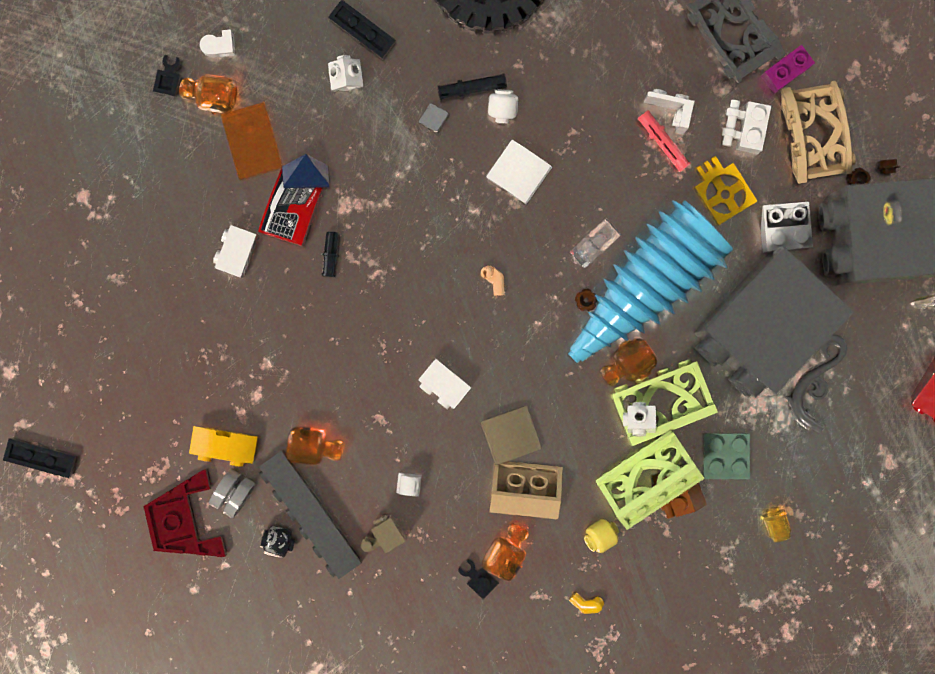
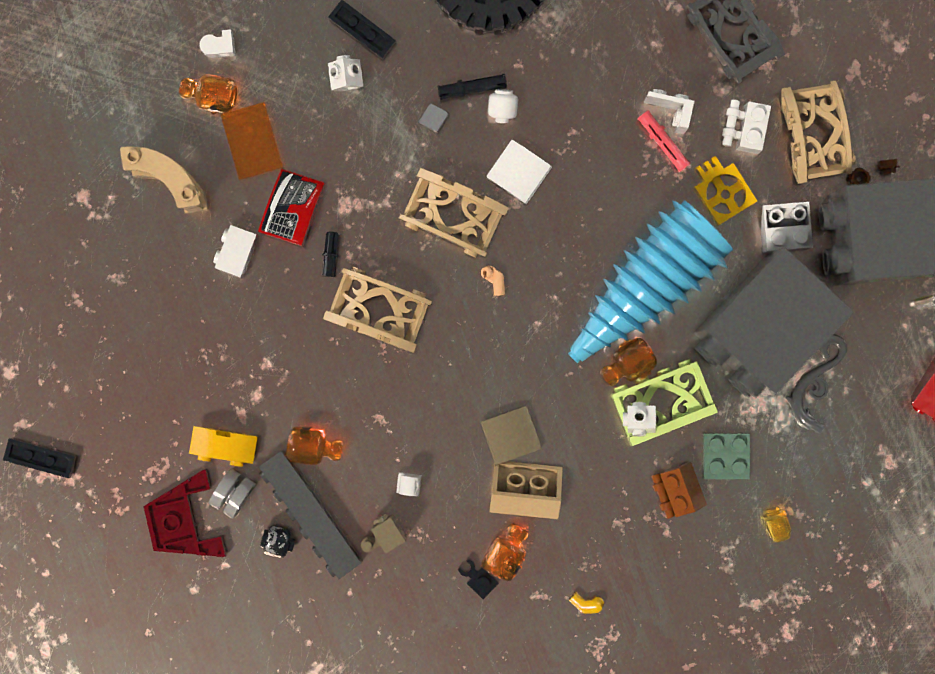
(159, 166): none -> tan fence
(168, 81): black plate -> none
(305, 173): dark blue slope -> none
(396, 334): none -> tan fence
(436, 186): none -> tan fence
(444, 384): white brick -> none
(581, 304): reddish brown plate -> none
(595, 243): clear slope -> none
(601, 536): light yellow head -> none
(652, 499): yellowish green fence -> none
(787, 69): magenta brick -> none
(892, 213): clear tile -> none

